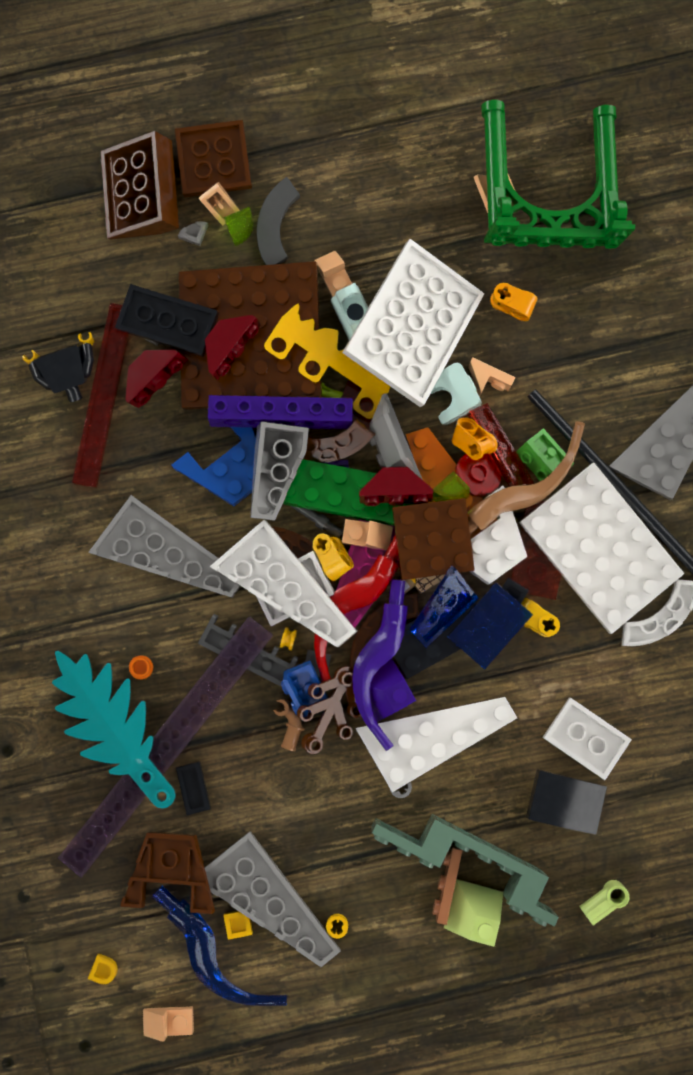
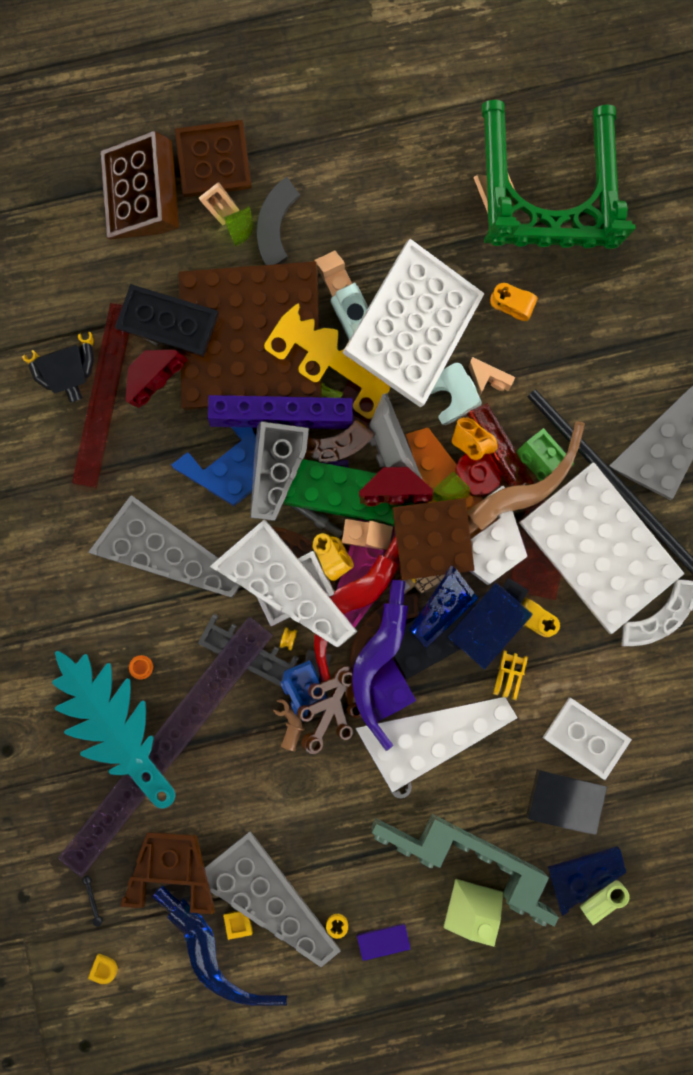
(98, 920): none -> black hinge
(168, 1021): light nougat slope -> none
(193, 788): black tile -> none
(194, 233): light grey tile -> none
(228, 342): dark red slope -> none
(383, 941): none -> dark purple tile
(447, 884): nougat plate -> none
(510, 675): none -> yellow arm
(584, 875): none -> clear blue wing

